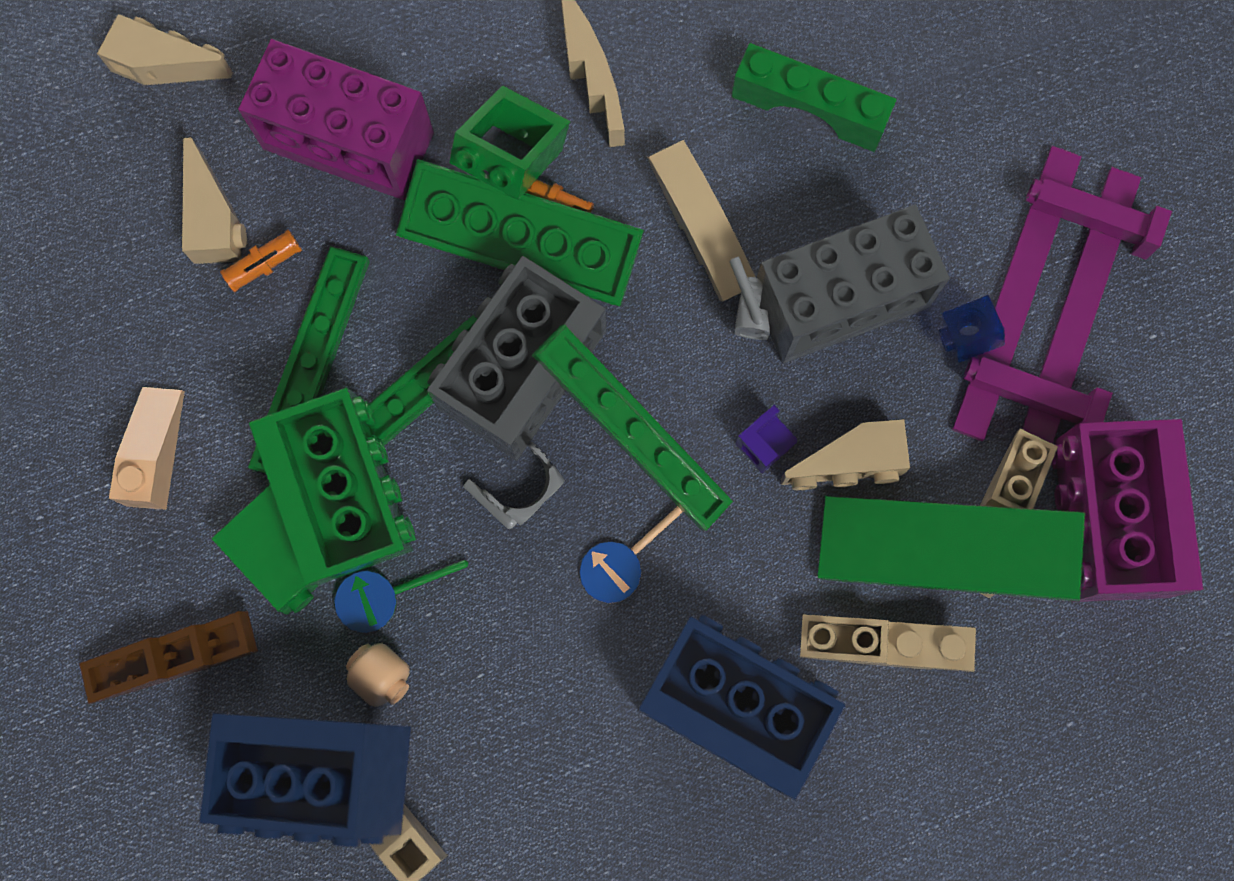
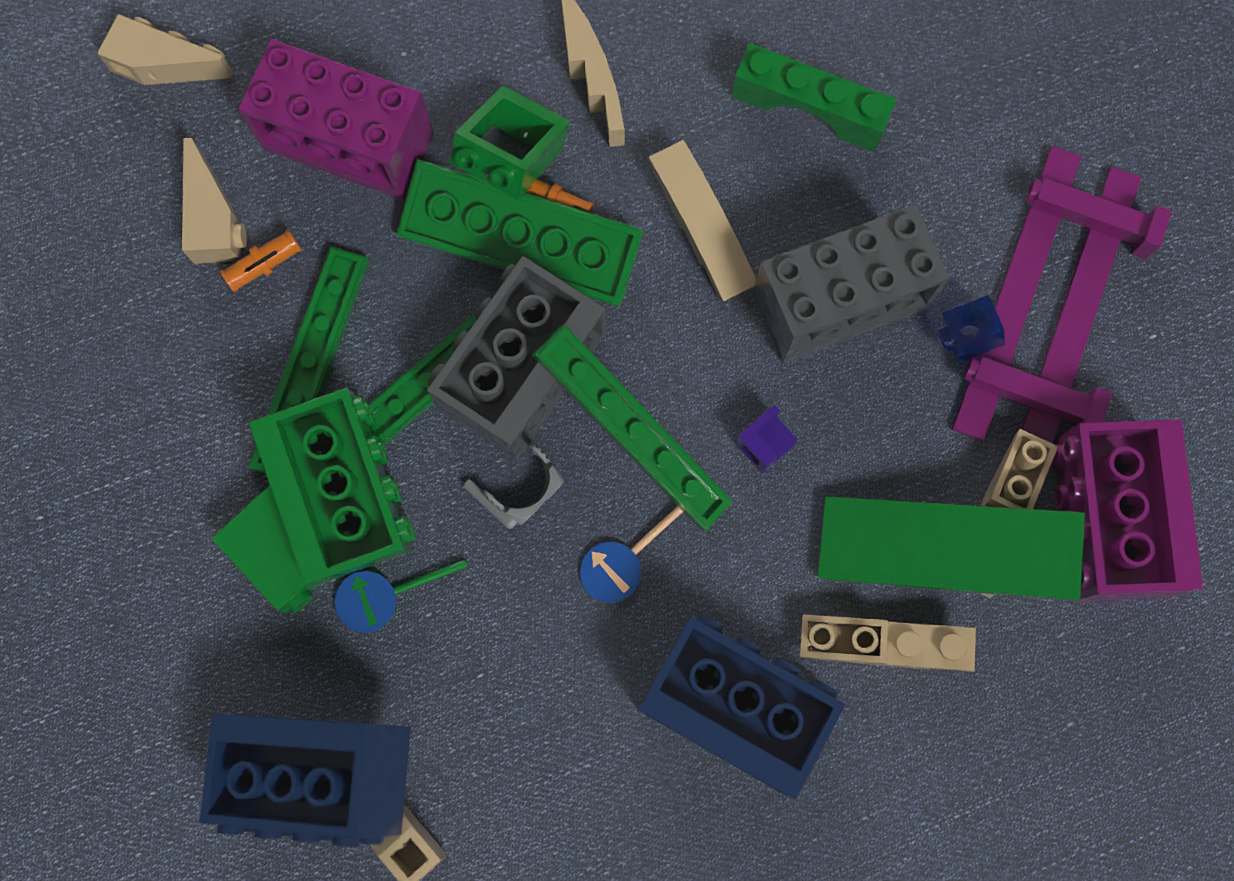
(148, 450): light nougat slope -> none
(168, 657): reddish brown slope -> none
(377, 674): light nougat head -> none
(750, 320): light grey helmet -> none
(866, 451): tan slope -> none

